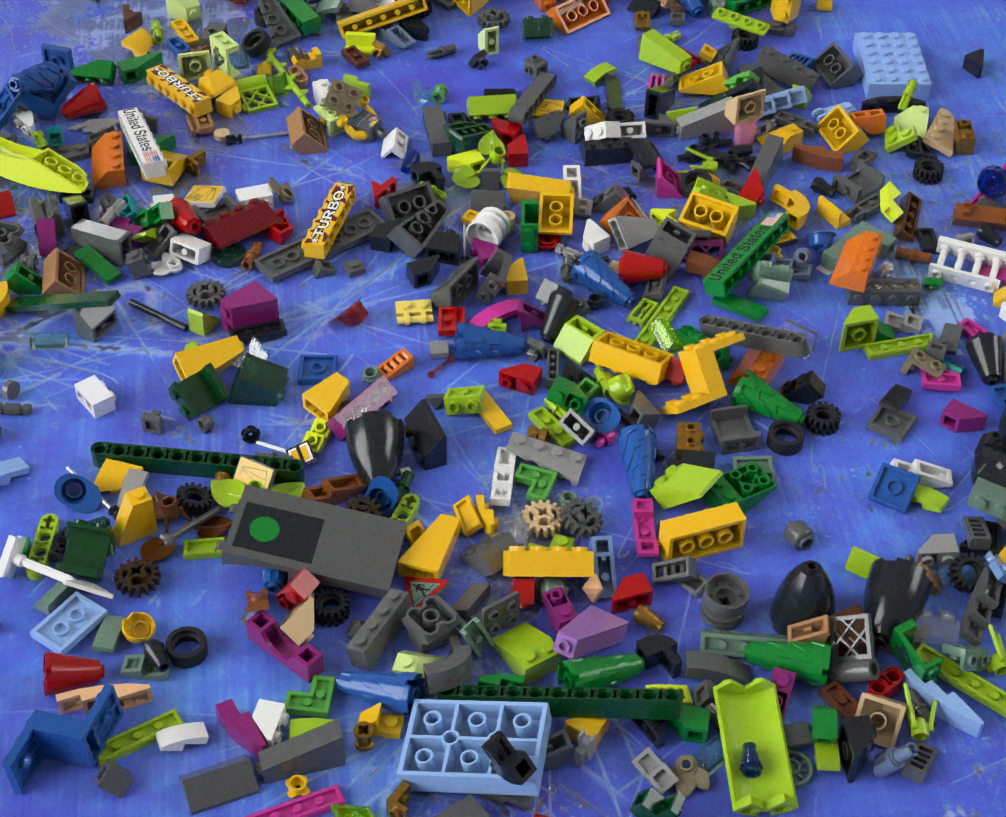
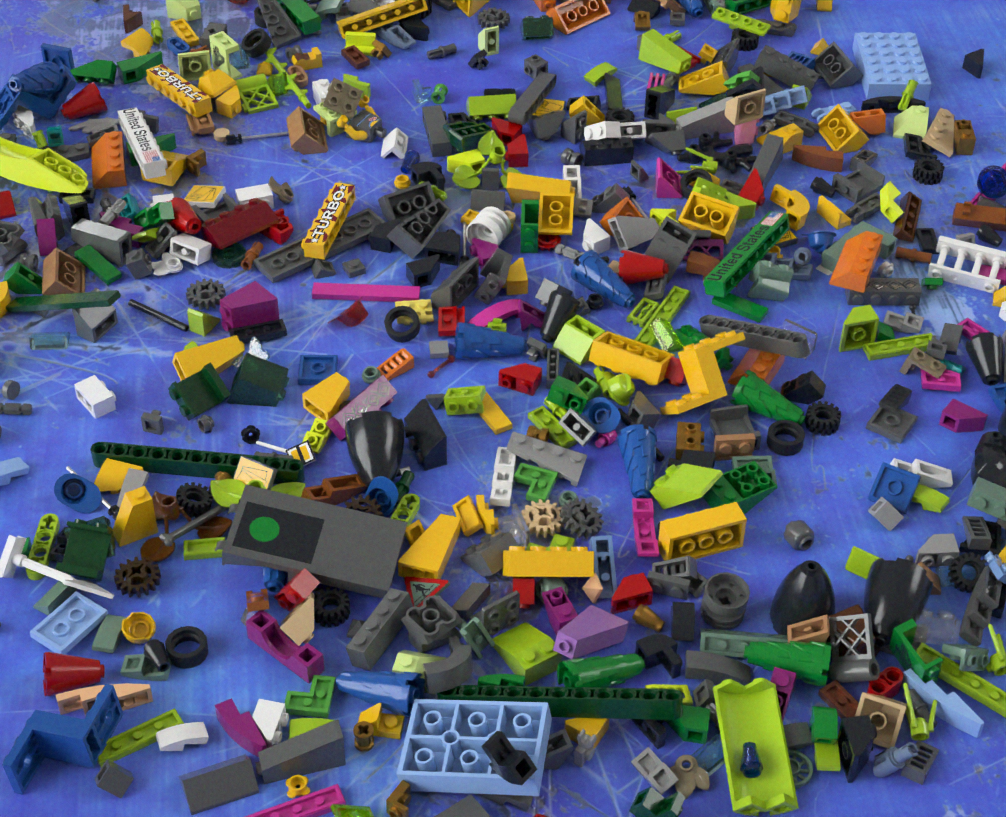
(379, 190): red slope -> none
(384, 293): none -> dark pink tile
(398, 312): none -> black tyre
(402, 181): none -> yellow plate
(566, 268): dark grey axle -> none
(571, 158): none -> dark grey wheel
(645, 153): black slope -> none
(668, 141): none -> dark grey slope
(669, 585): none -> dark grey plate
(682, 621): none -> black brick
(733, 445): none -> medium nougat plate
(819, 46): none -> yellow slope
(885, 514): none -> light grey panel
(897, 138): lime plate -> none

